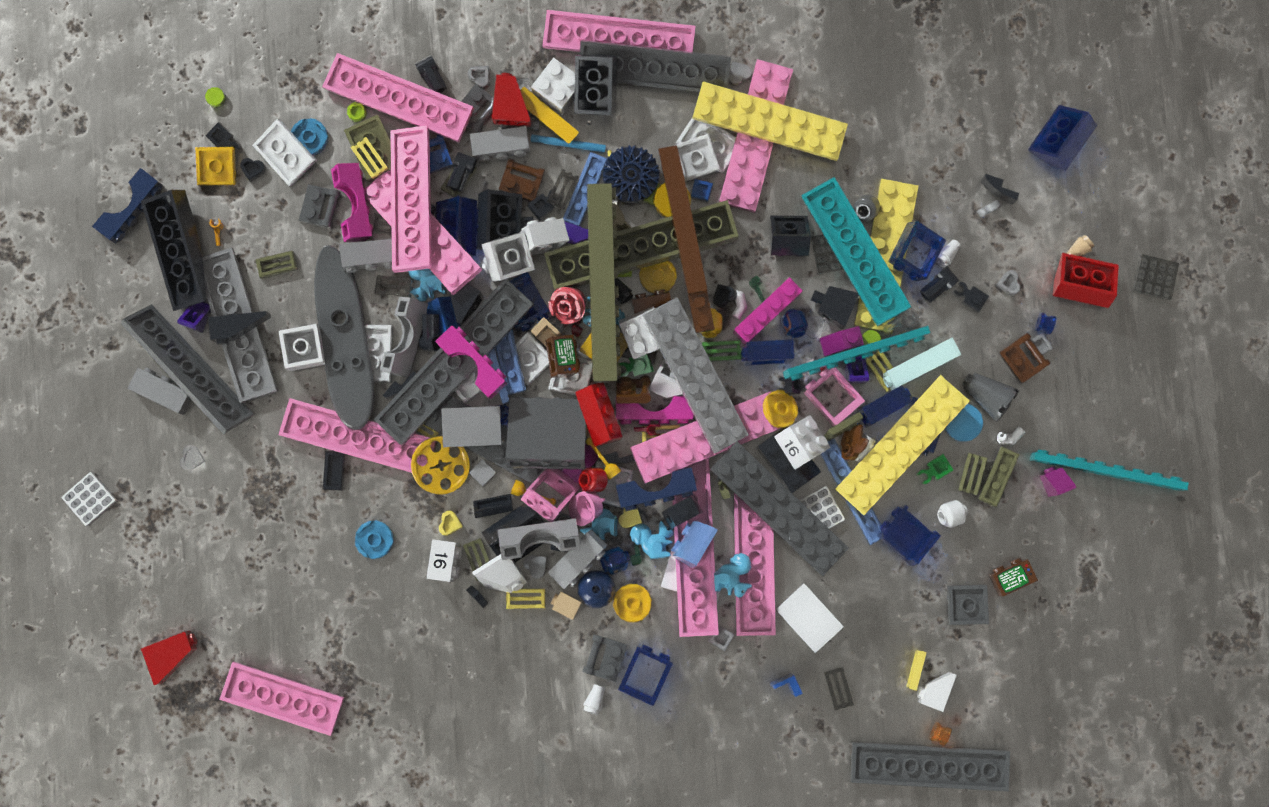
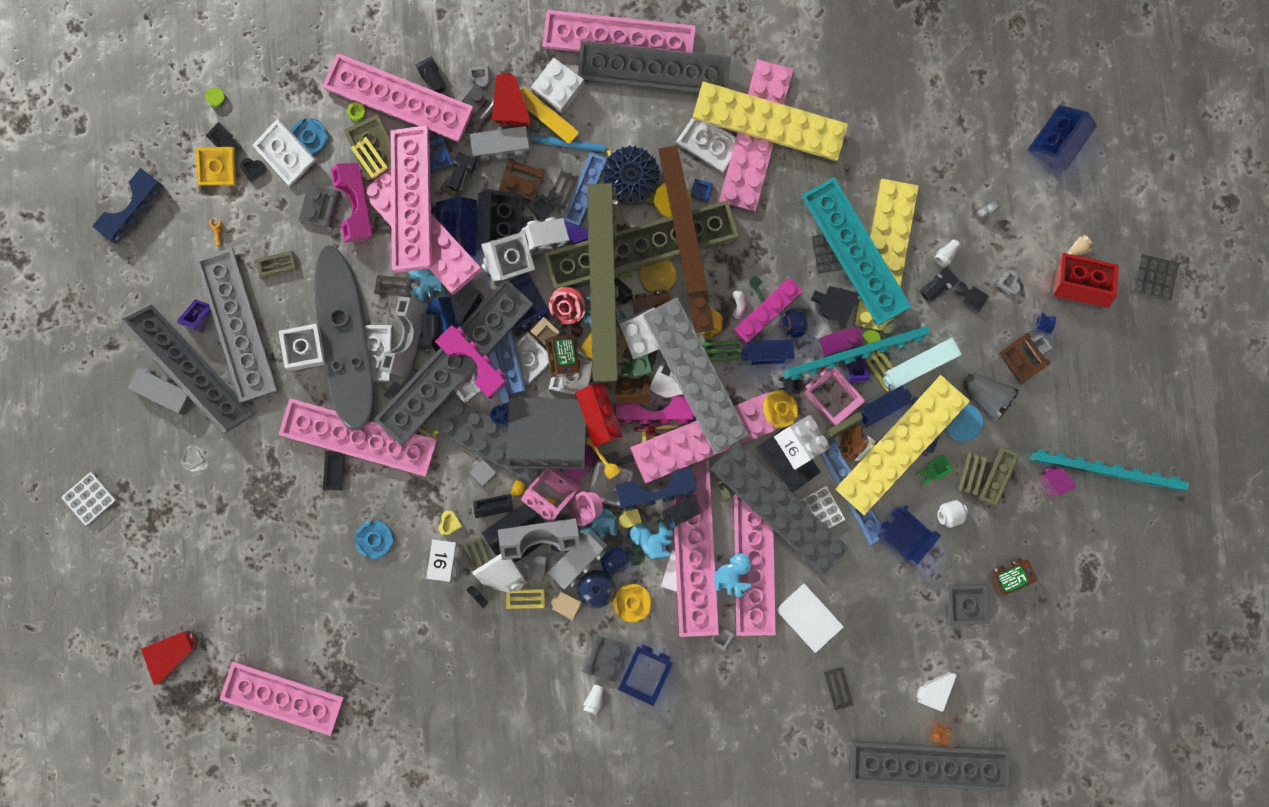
(176, 247): black slope -> none
(231, 327): black slope -> none
(366, 255): light grey brick -> none
(436, 474): yellow wedge -> none
(471, 426): light grey tile -> none
(593, 480): red head -> none
(595, 84): black slope -> none
(694, 543): medium blue slope -> none
(697, 157): white tile -> none
(724, 295): black tile -> none
(739, 73): light grey tile -> none
(789, 235): black slope -> none
(791, 681): blue panel -> none
(867, 207): dark grey head -> none
(916, 669): light yellow tile -> none
(927, 236): clear blue window -> none
(994, 185): black slope -> none
(1010, 438): white arm -> none

